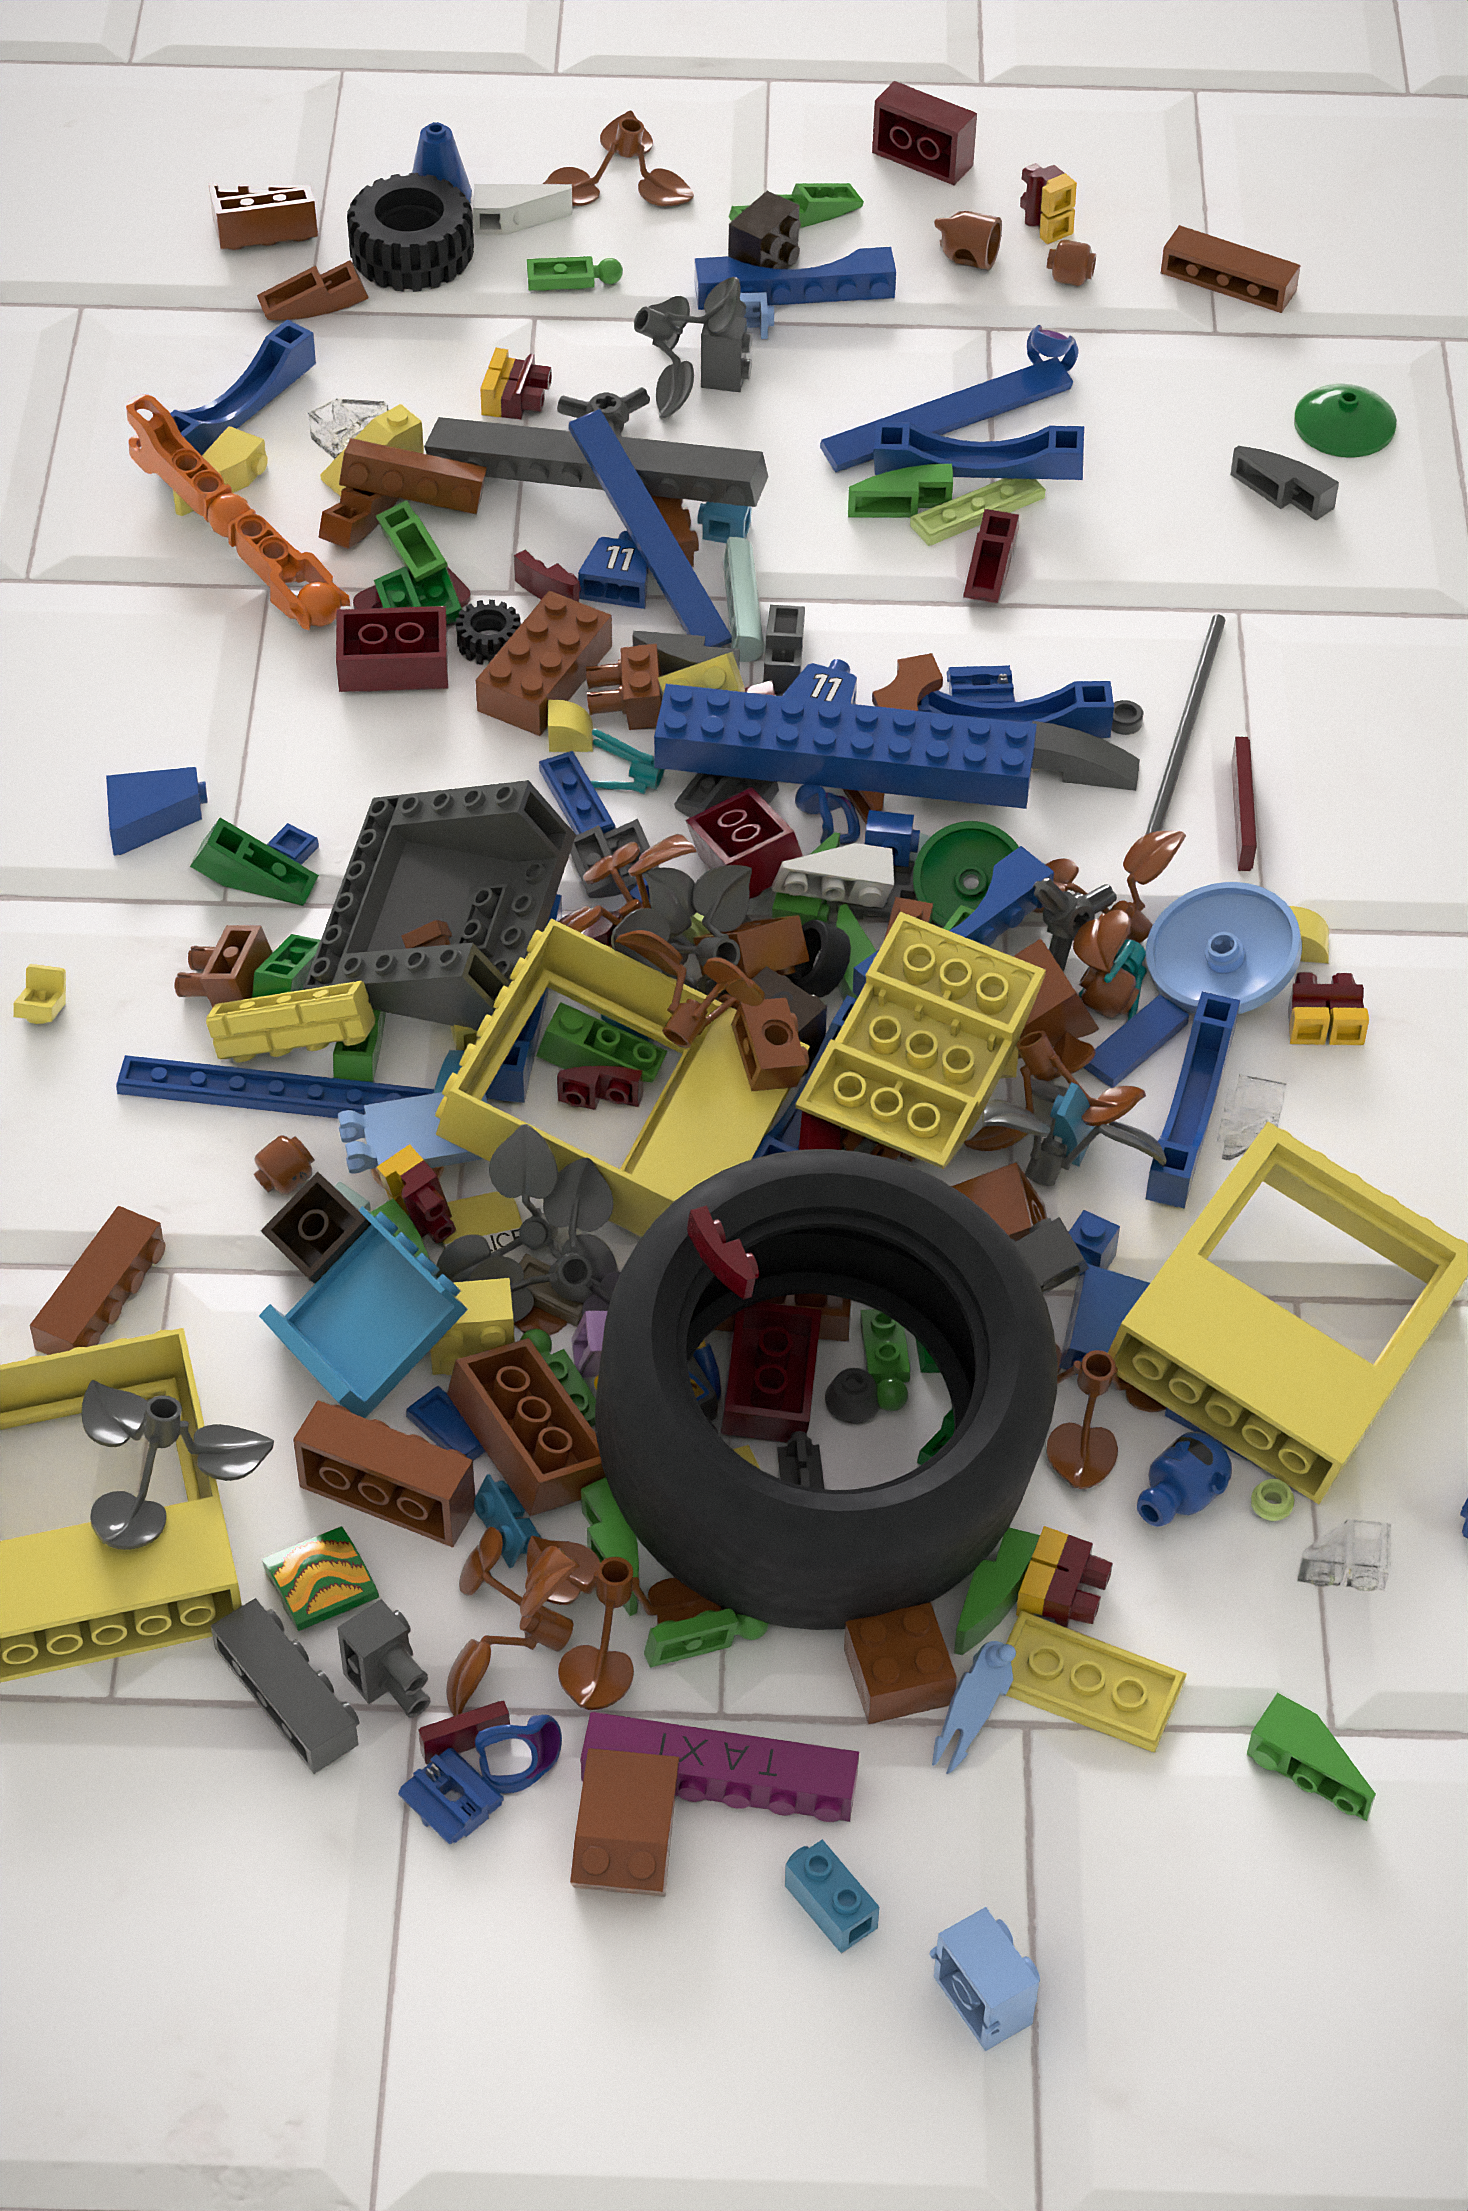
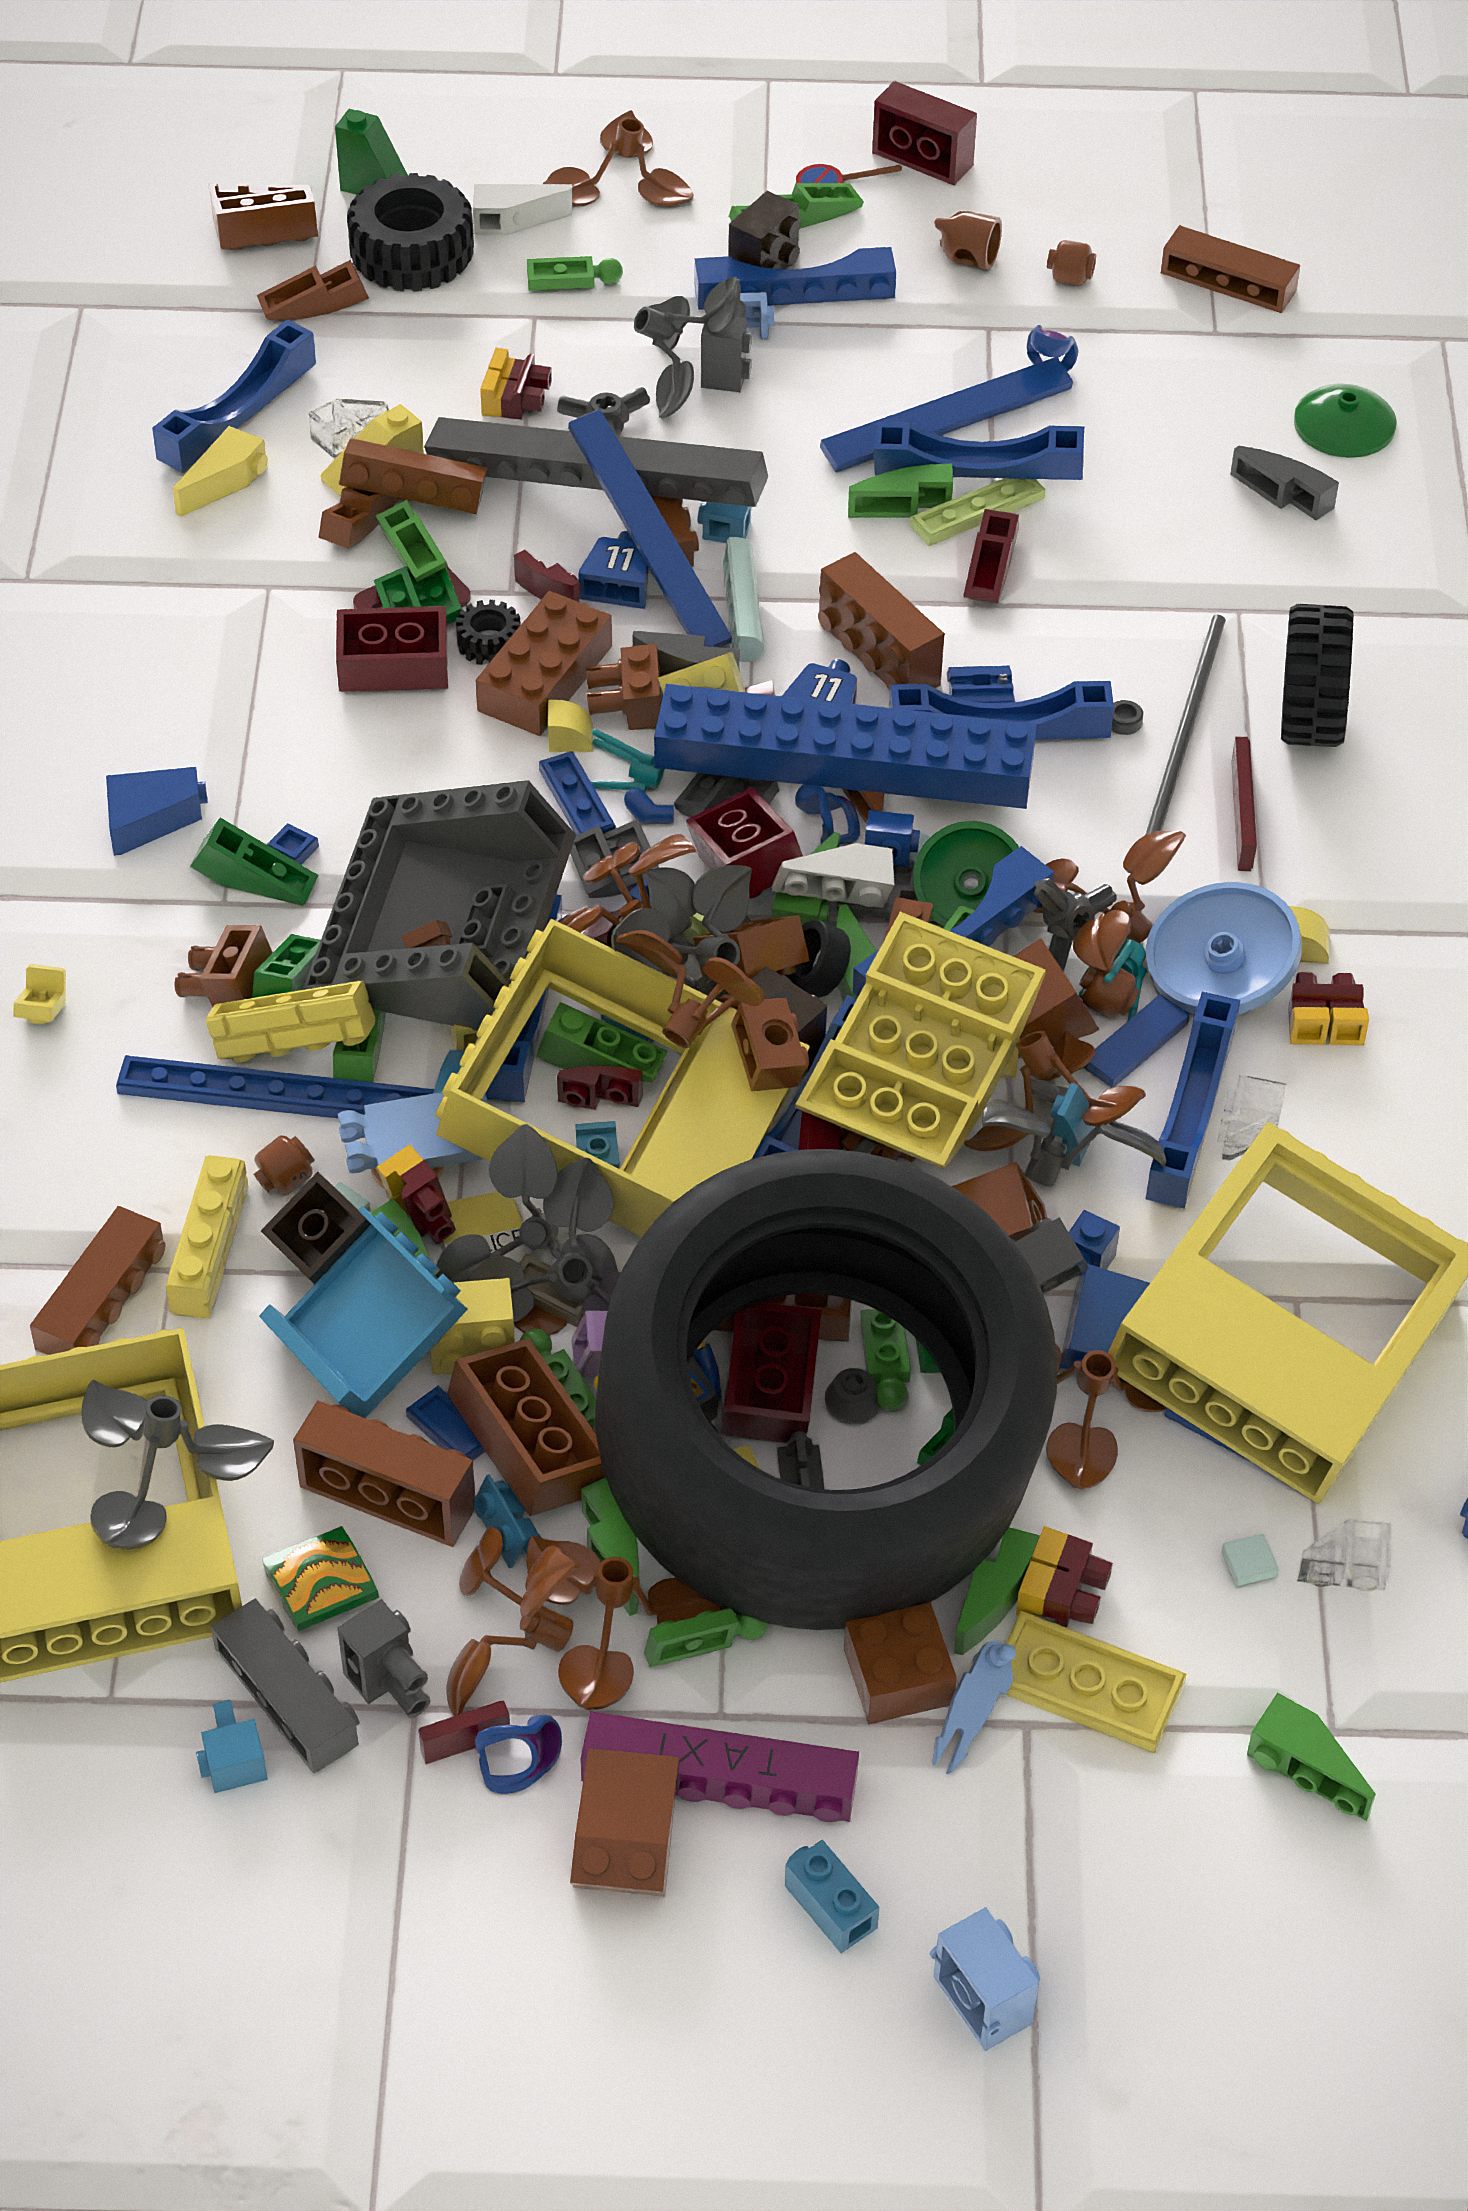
(207, 1237): none -> light yellow brick
(231, 1751): none -> dark azure brick
(256, 541): orange piece -> none
(364, 151): none -> green slope
(440, 157): blue cone -> none
(450, 1819): blue piece -> none
(599, 1141): none -> dark azure brick
(644, 808): none -> blue arm
(725, 1260): dark red slope -> none
(784, 645): dark grey slope -> none
(829, 174): none -> piece
(879, 624): none -> dark orange brick
(914, 680): dark orange tile -> none
(1049, 201): yellow hips -> none
(1084, 758): dark grey slope -> none
(1184, 1478): blue piece -> none
(1250, 1559): none -> light aqua tile
(1272, 1490): yellowish green plate -> none
(1317, 675): none -> black tyre

